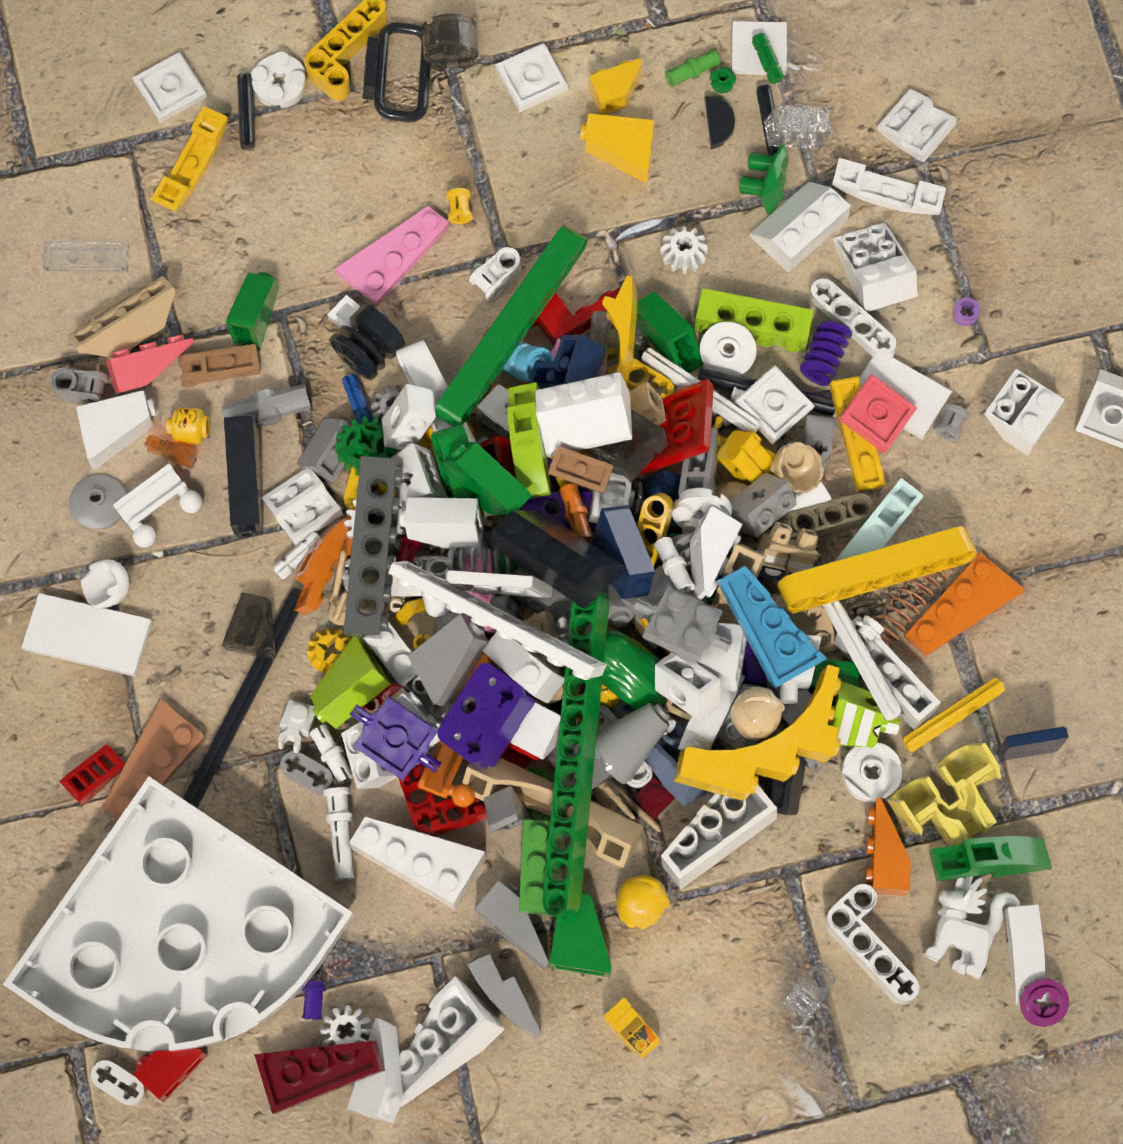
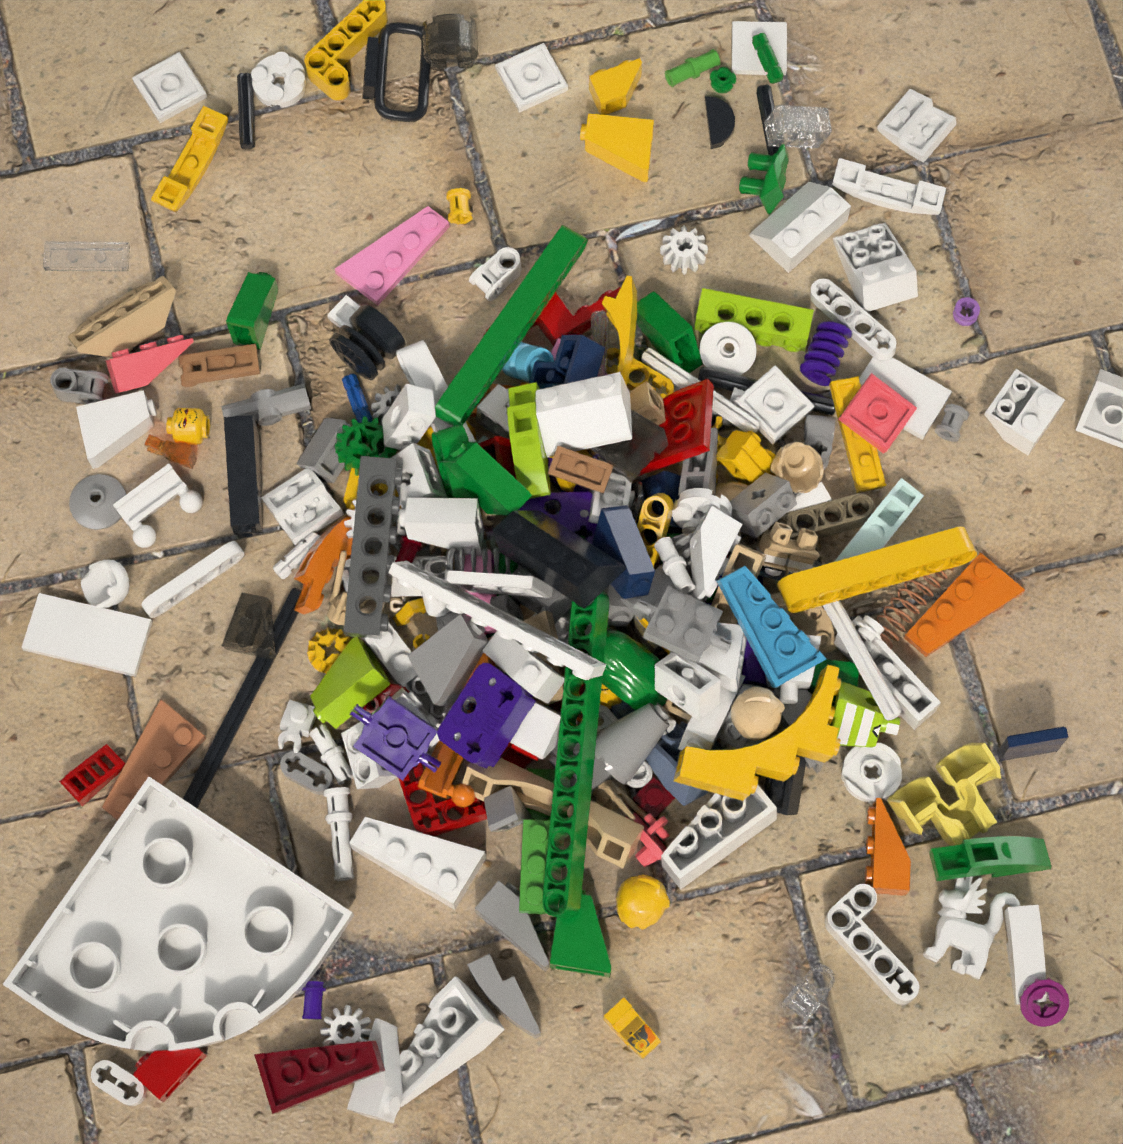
(192, 579): none -> white beam
(575, 512): orange pin -> none
(653, 845): none -> coral hips
(953, 714): yellow axle -> none

